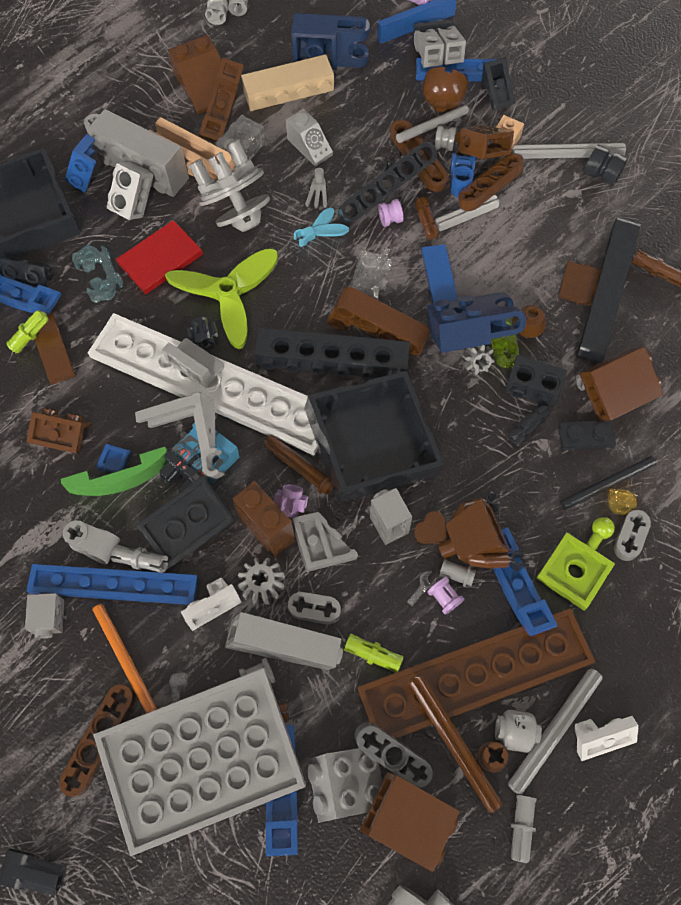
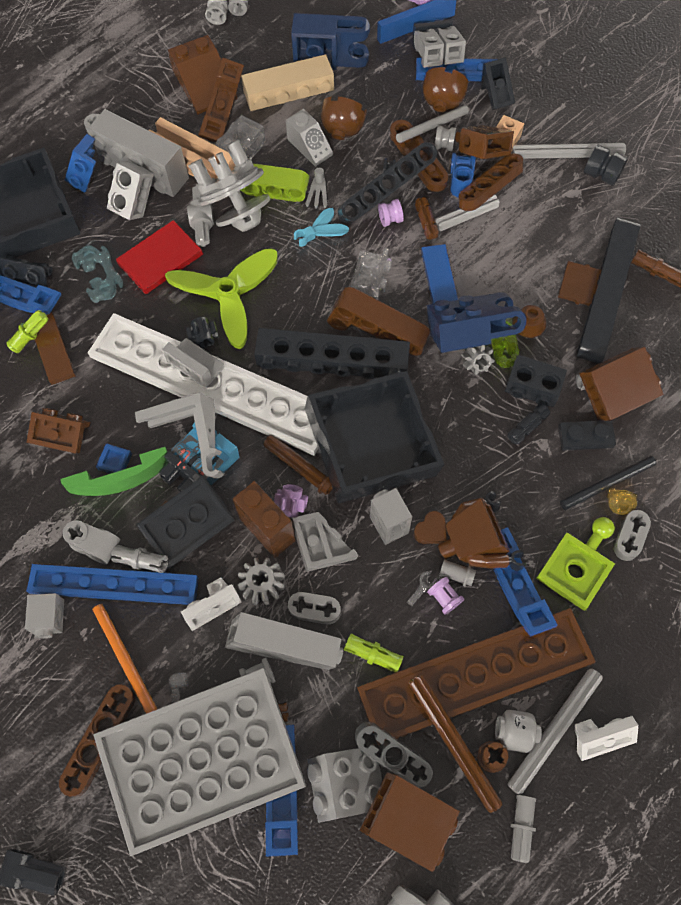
(200, 218): none -> light grey axle
(279, 183): none -> lime beam
(342, 117): none -> reddish brown cylinder

